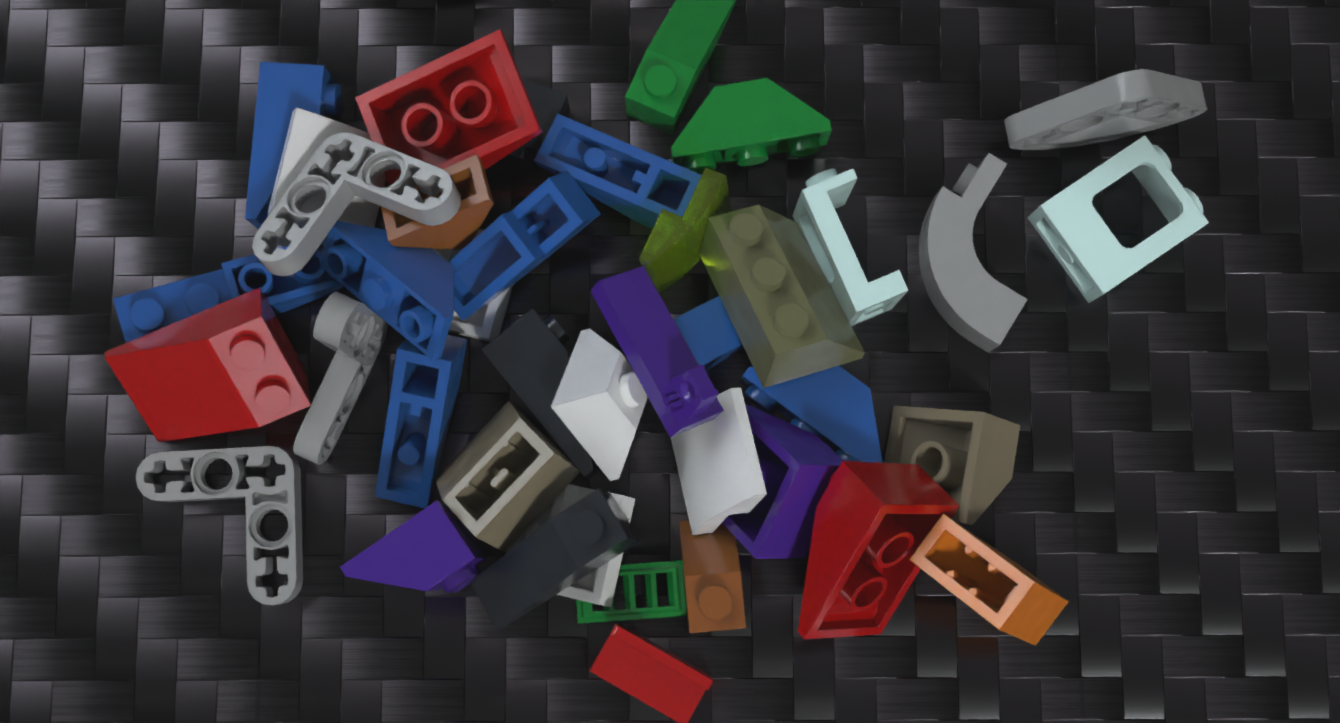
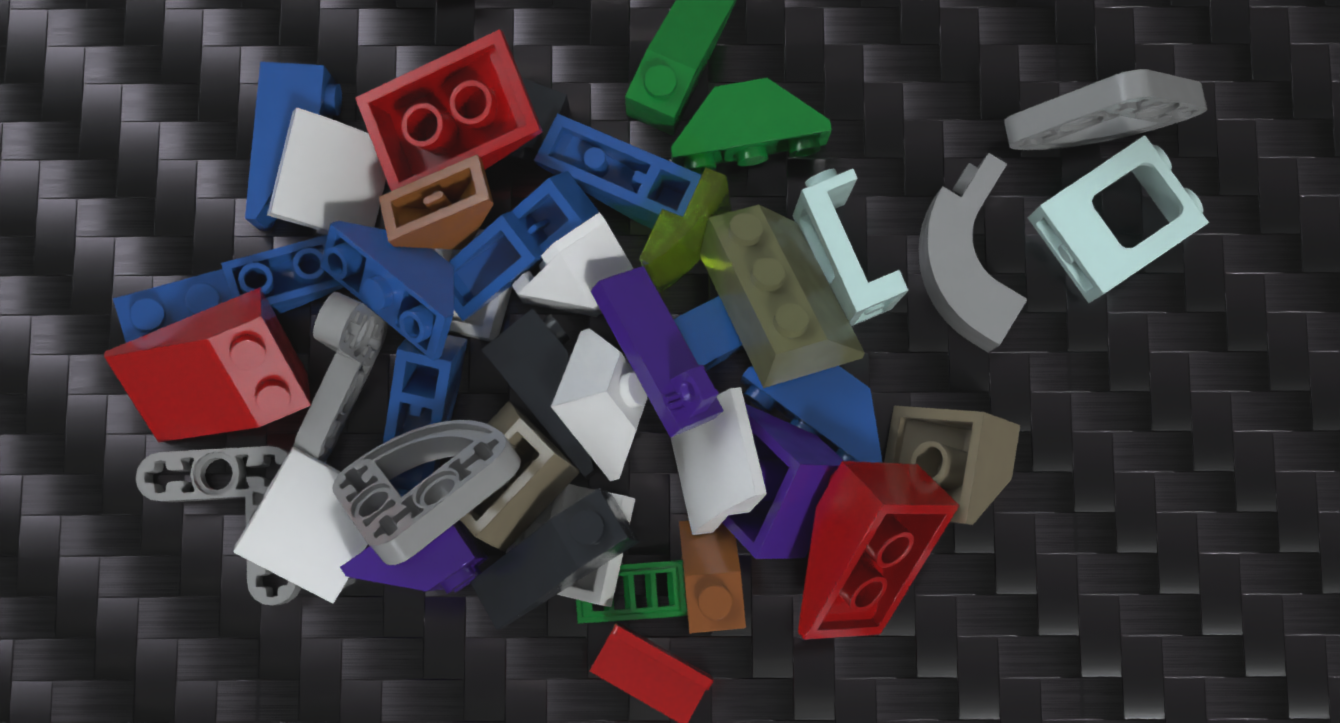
(303, 528): none -> white slope
(352, 180): light grey beam -> none
(406, 524): none -> light grey beam
(574, 268): none -> white slope
(988, 581): orange slope -> none

